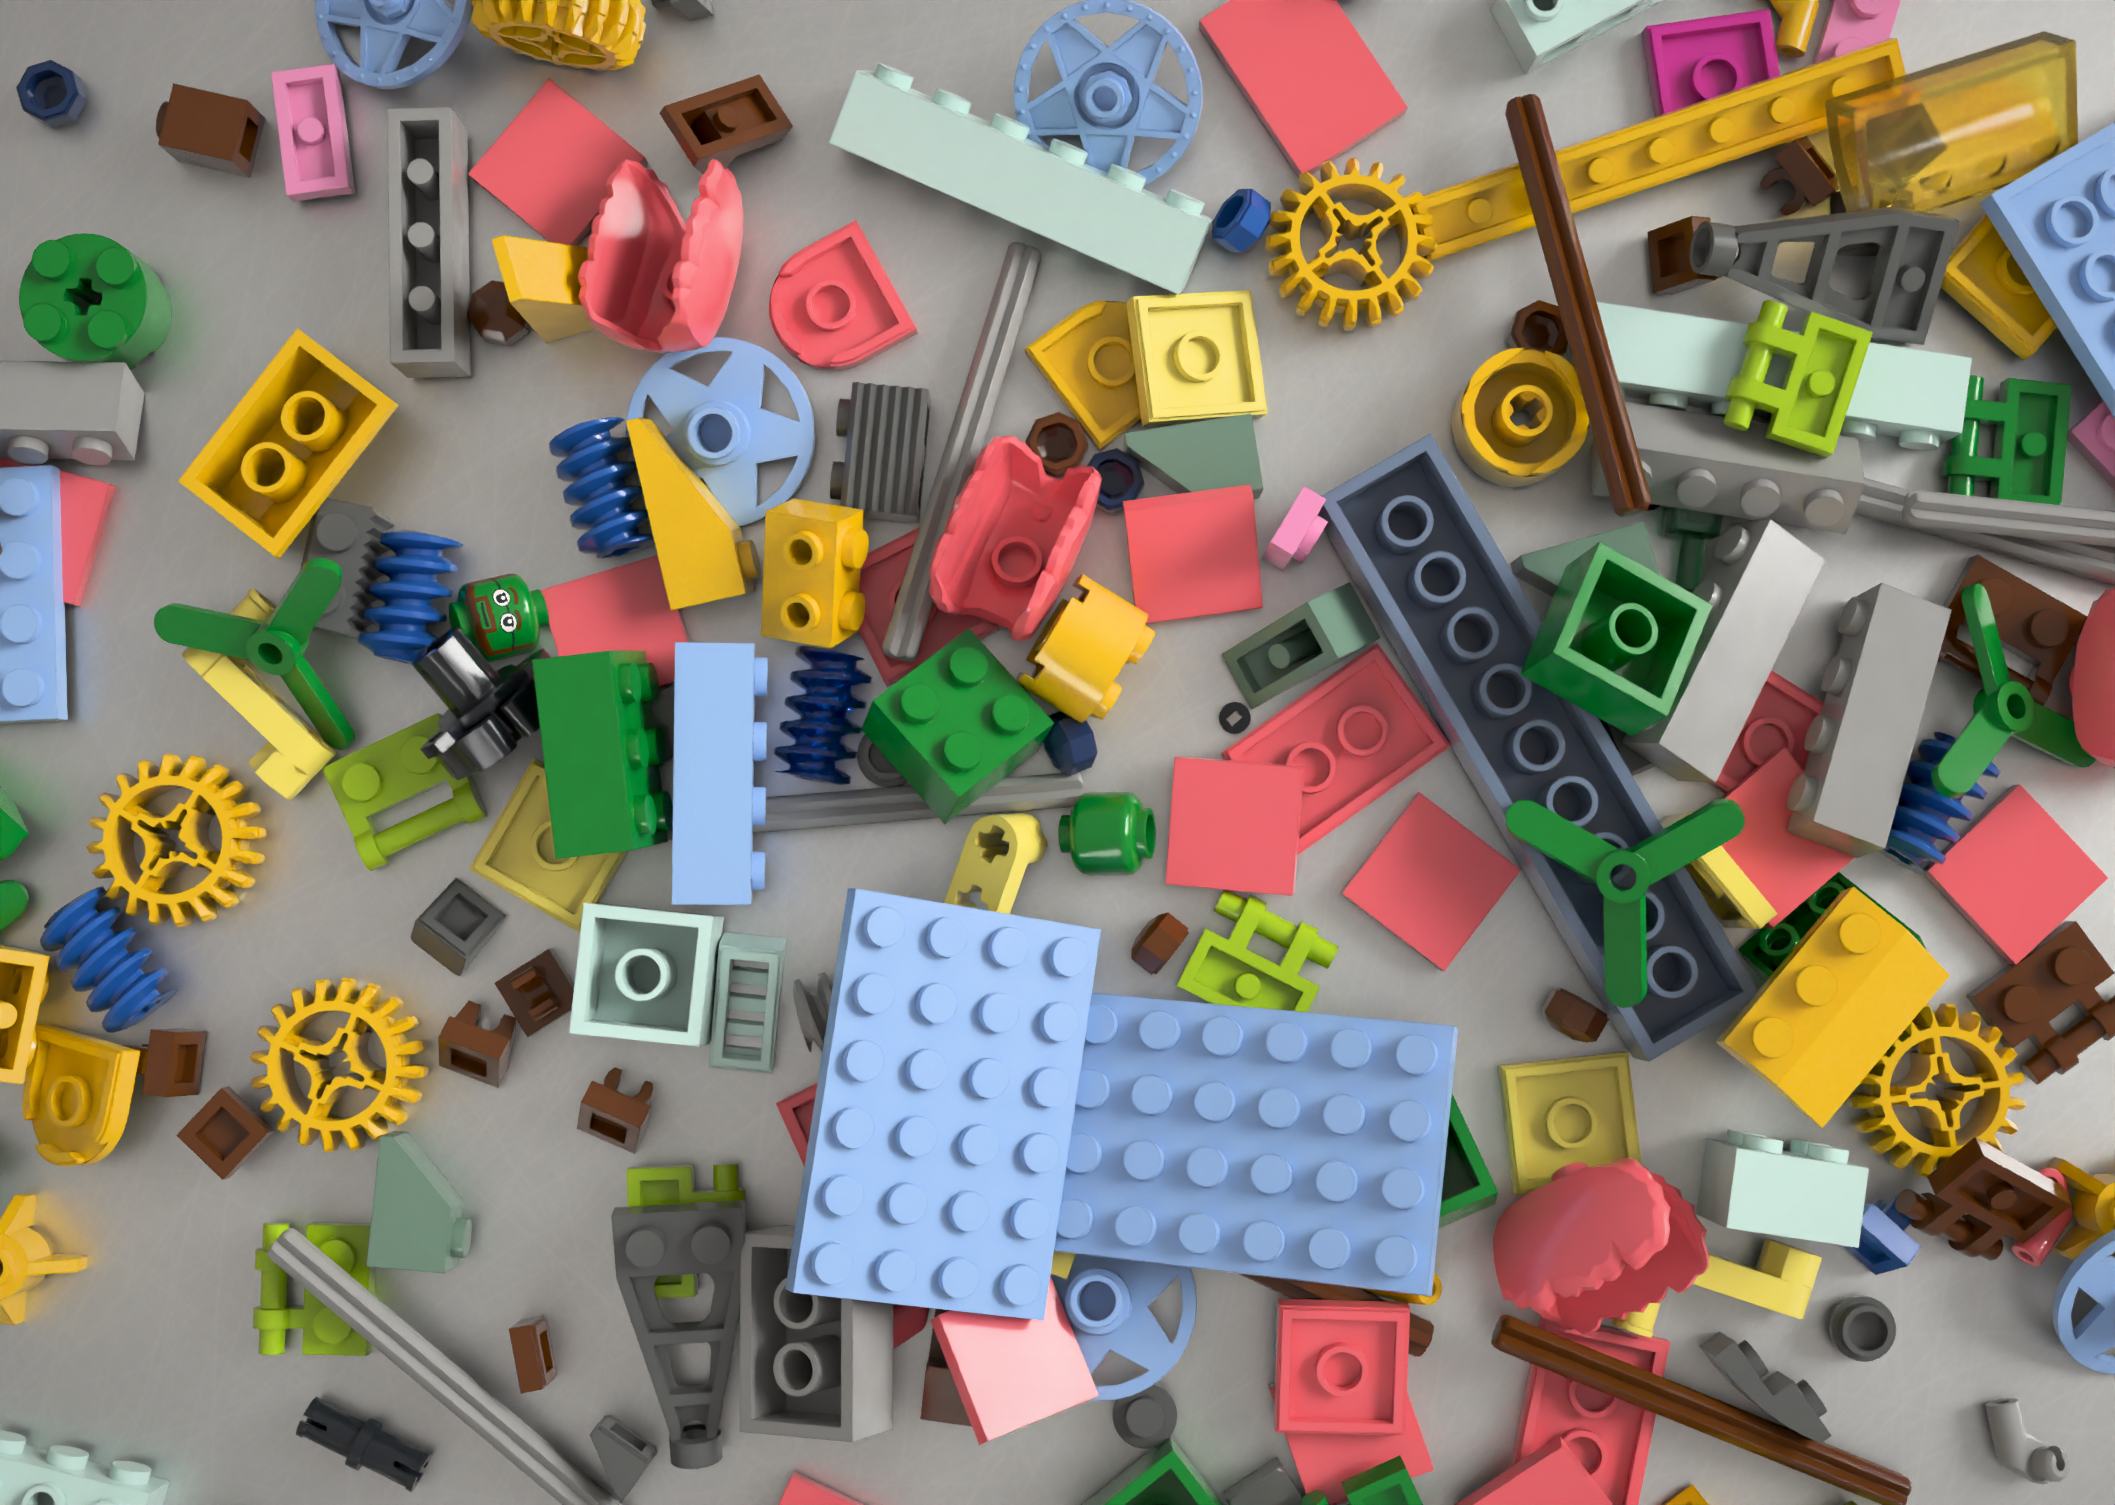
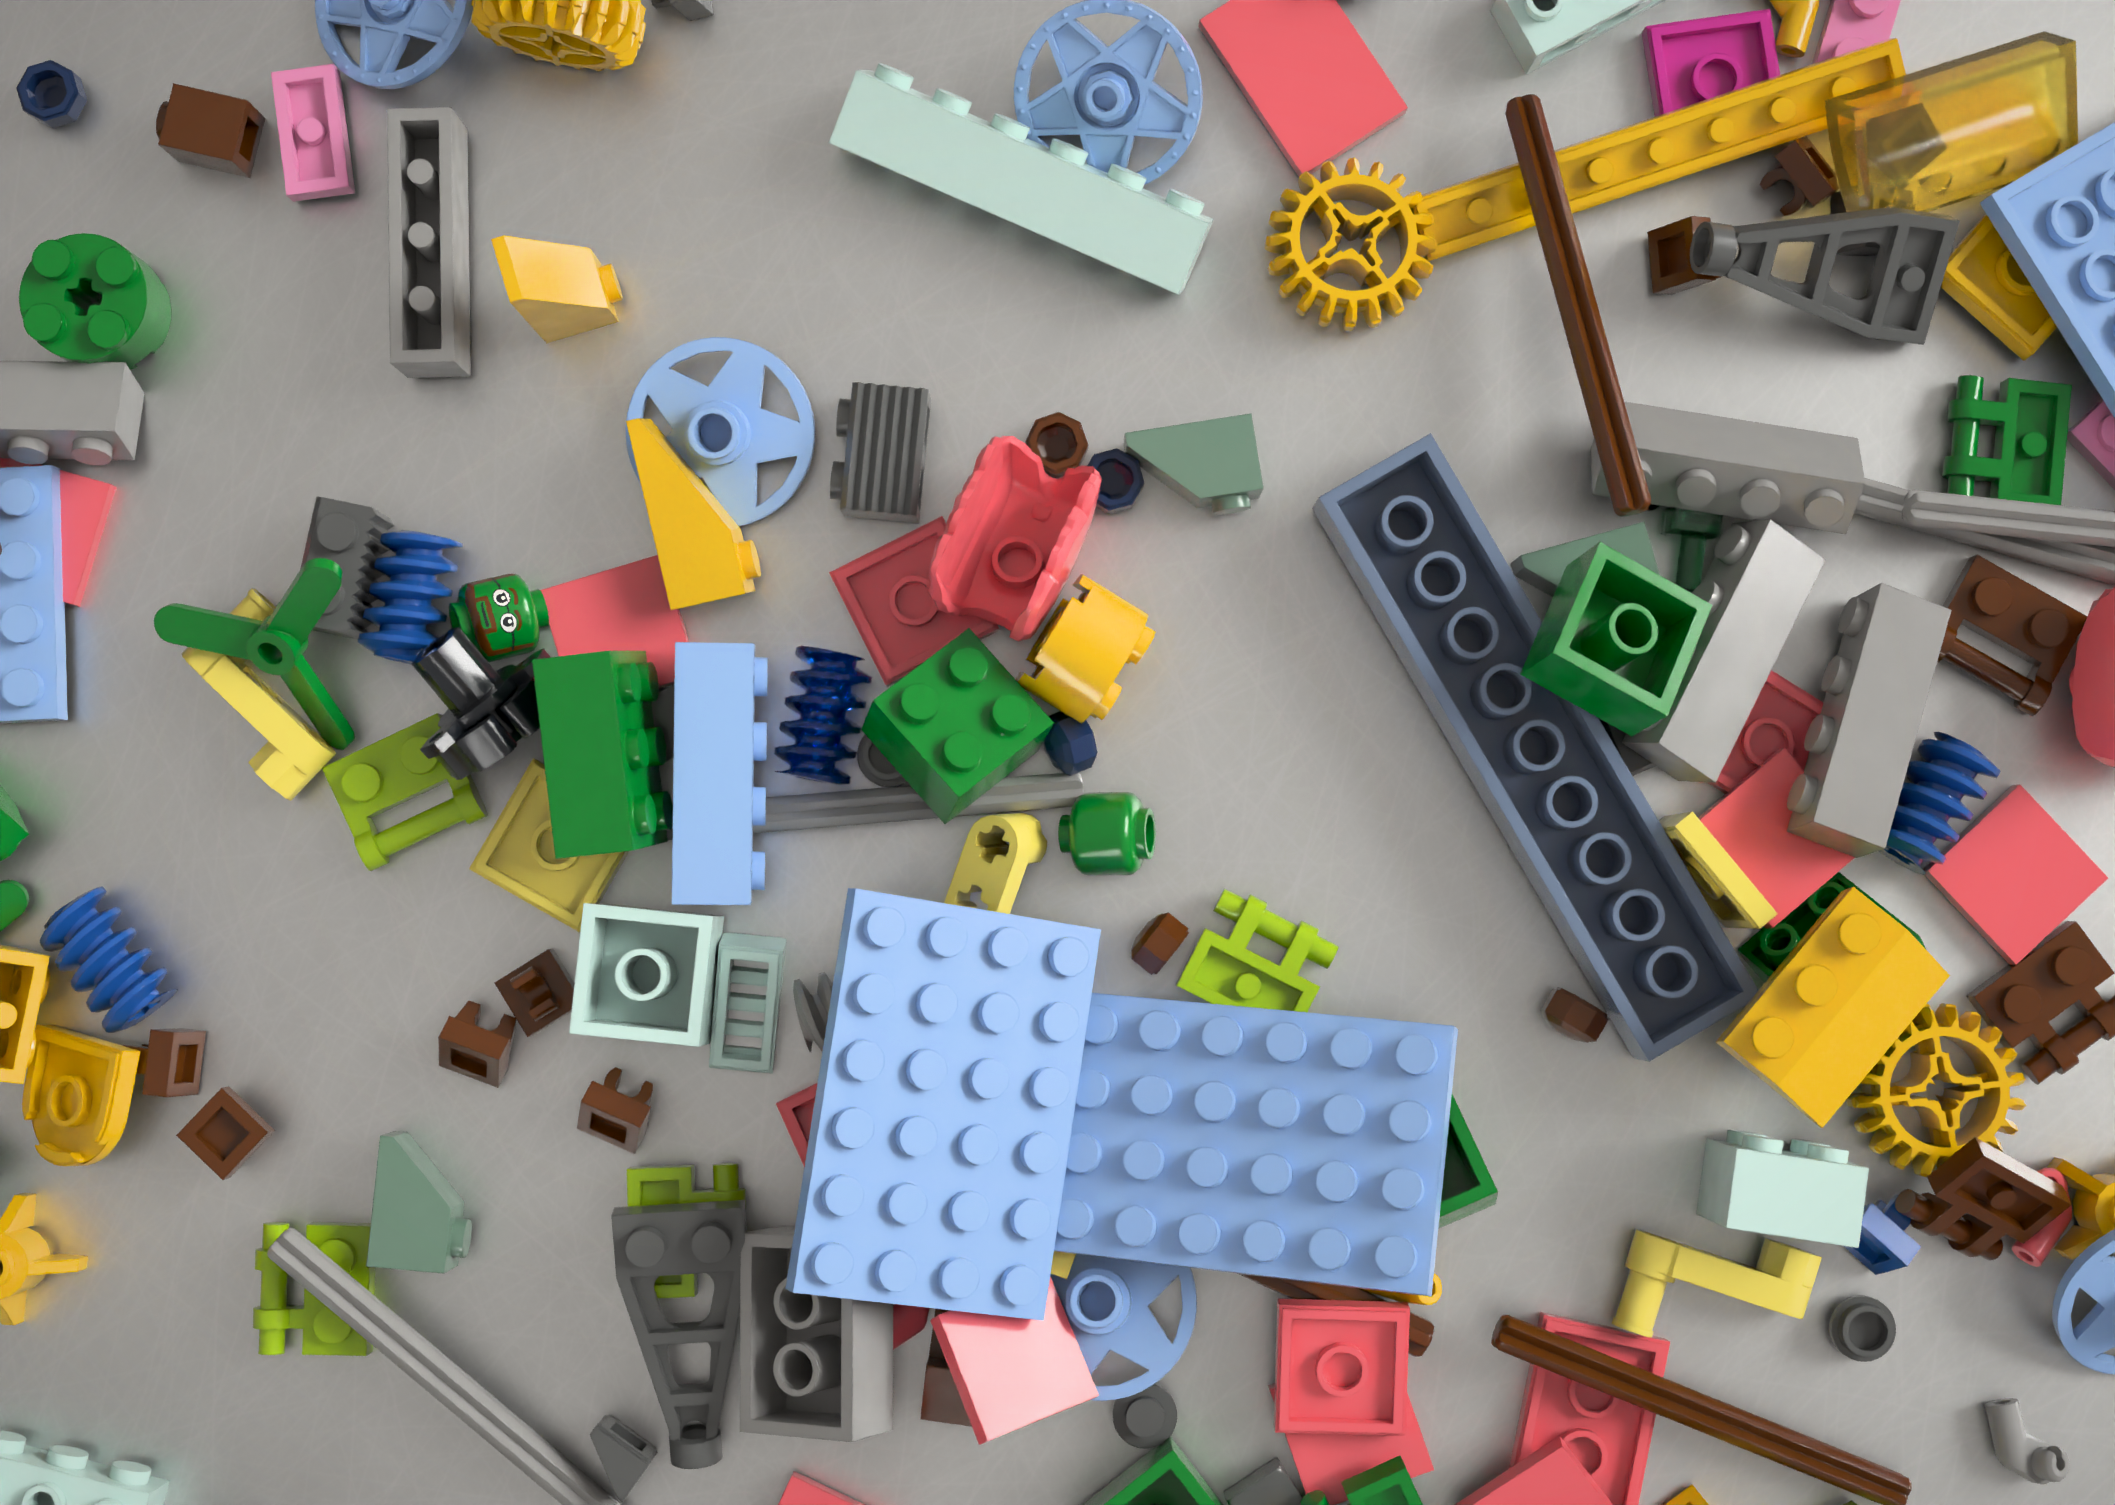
(160, 860): yellow gear -> none
(288, 443): yellow slope -> none
(326, 1089): yellow gear -> none
(363, 1444): black pin -> none
(456, 926): dark grey slope -> none
(495, 315): reddish brown tile -> none
(532, 1354): reddish brown tile -> none
(553, 165): coral tile -> none
(600, 489): blue piece -> none
(649, 273): coral animal -> none
(726, 122): reddish brown slope -> none
(813, 572): yellow brick -> none
(837, 304): coral tile -> none
(963, 444): light grey axle -> none
(1092, 369): yellow tile -> none
(1194, 553): coral tile -> none
(1196, 357): light yellow tile -> none
(1234, 717): black piece -> none
(1234, 825): coral tile -> none
(1241, 220): blue tile -> none
(1297, 531): bright pink plate -> none
(1300, 645): sand green slope -> none
(1353, 737): coral tile -> none
(1430, 881): coral tile -> none
(1509, 384): yellow brick -> none
(1538, 329): reddish brown tile -> none
(1566, 1115): light yellow tile -> none
(1598, 1244): coral animal -> none
(1651, 859): green piece -> none
(1691, 360): light aqua brick -> none
(1777, 1395): dark grey slope -> none
(1817, 383): lime plate -> none
(1999, 711): green piece -> none

